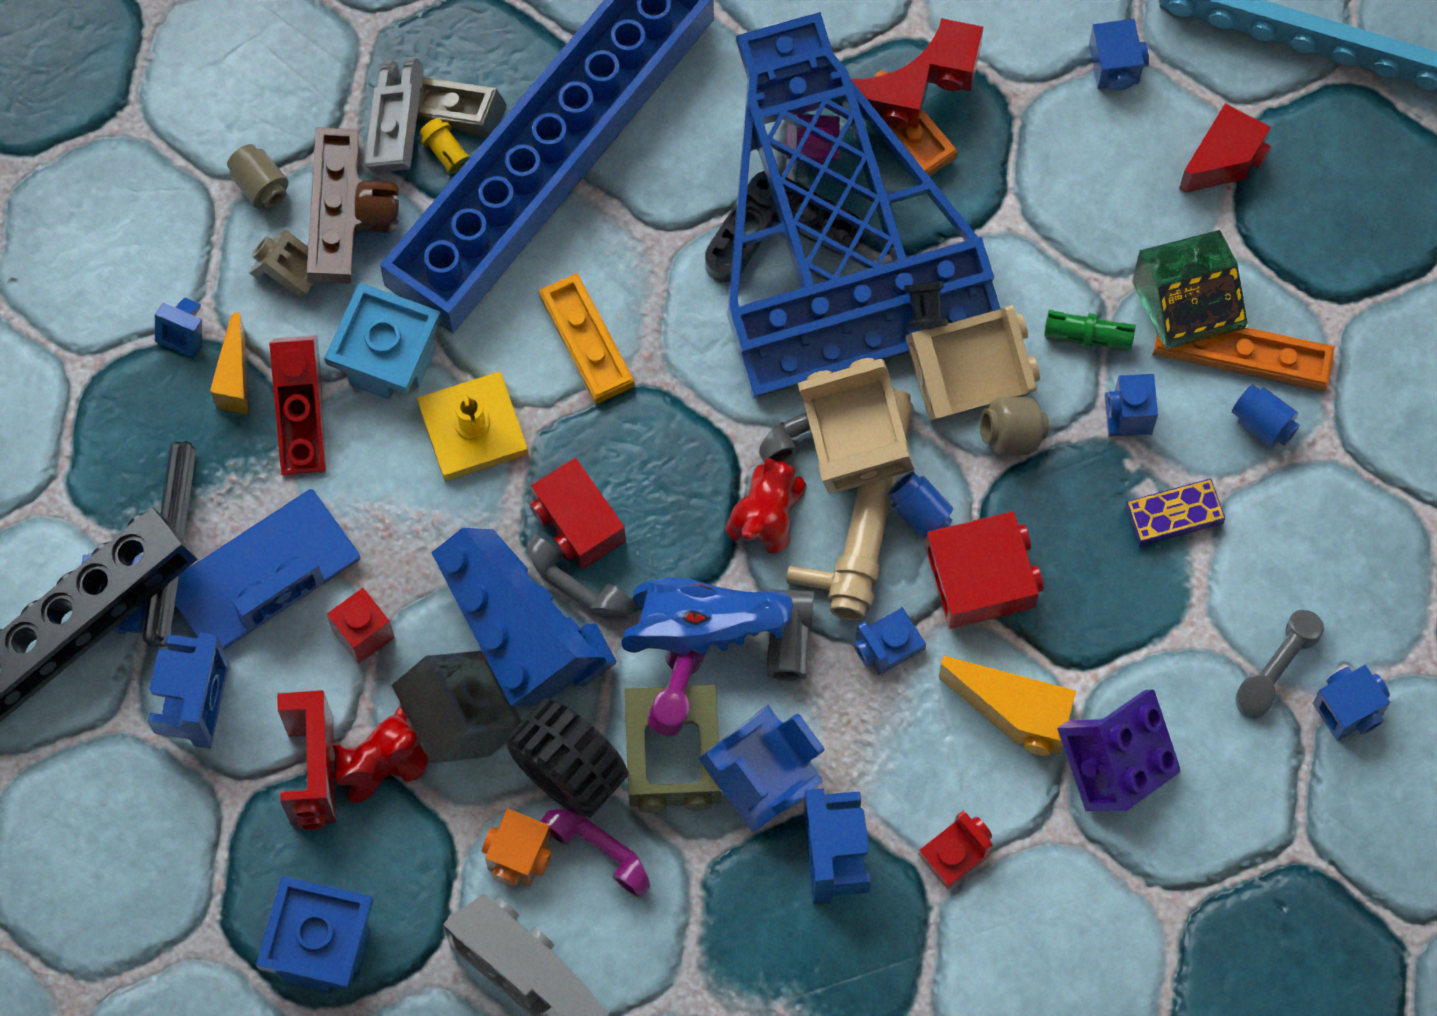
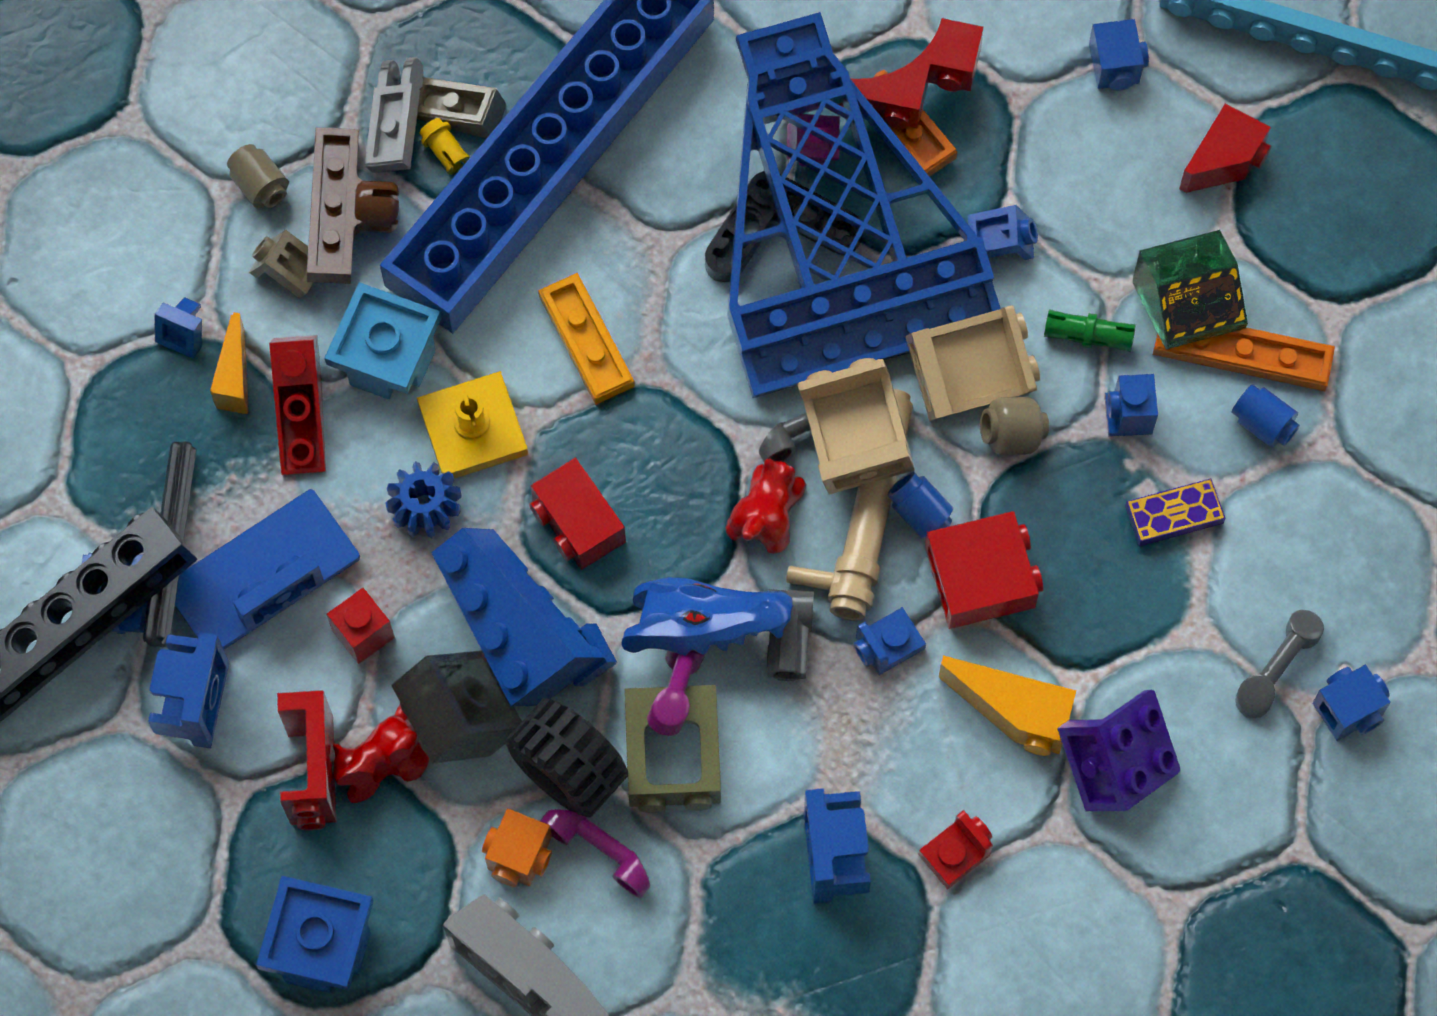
(441, 497): none -> blue gear
(610, 601): dark grey bar -> none
(765, 765): blue panel -> none
(925, 305): black bush -> none
(1005, 231): none -> blue bracket

